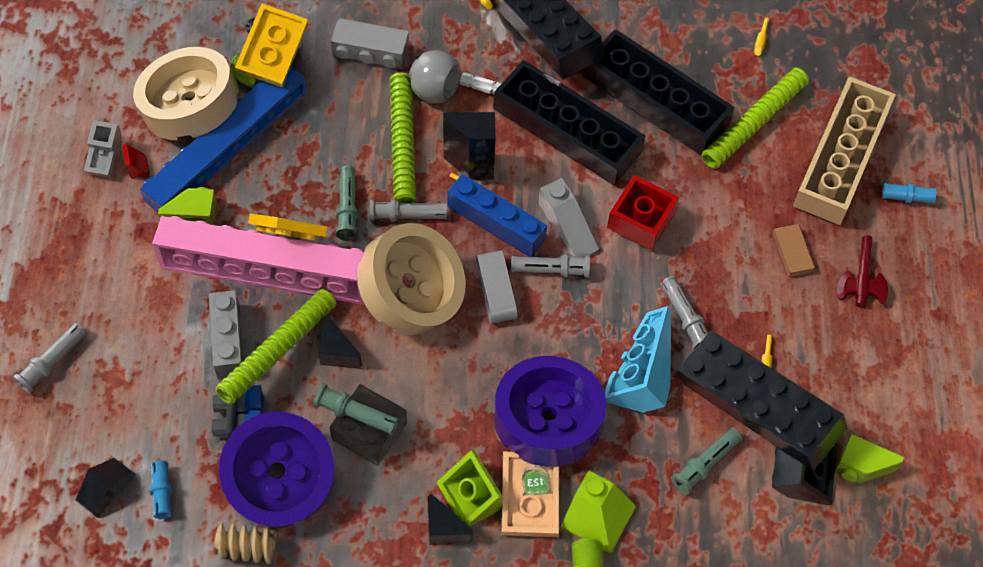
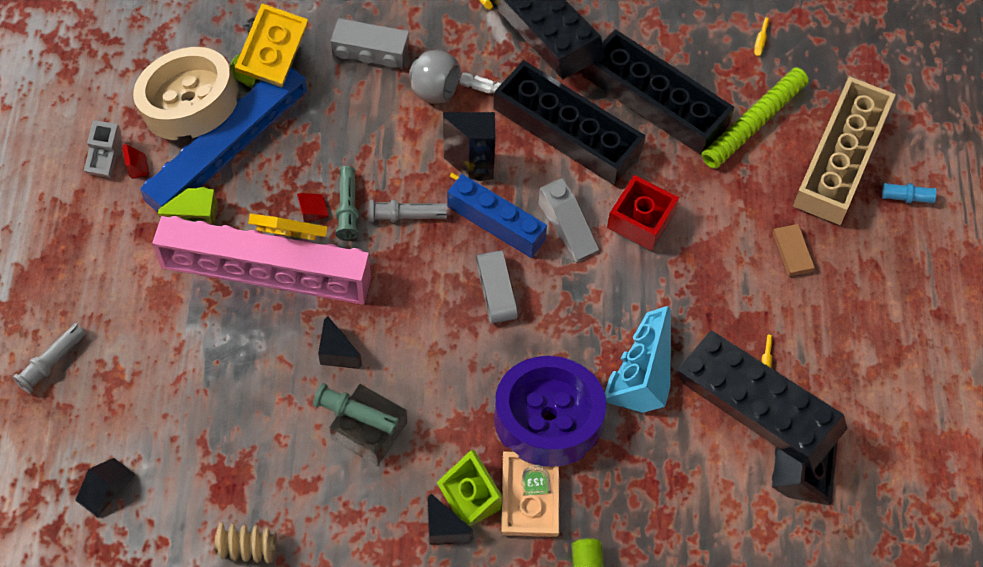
(161, 489): dark azure pin -> none
(225, 332): light grey brick -> none
(246, 407): dark grey hips -> none
(272, 440): dark purple brick -> none
(275, 346): lime piece -> none
(312, 206): none -> red slope
(402, 138): lime piece -> none
(421, 257): tan brick -> none
(567, 265): light grey pin -> none
(598, 512): lime slope -> none
(691, 322): light grey pin -> none
(698, 468): sand green pin -> none
(863, 285): dark red piece -> none
(866, 461): lime slope -> none

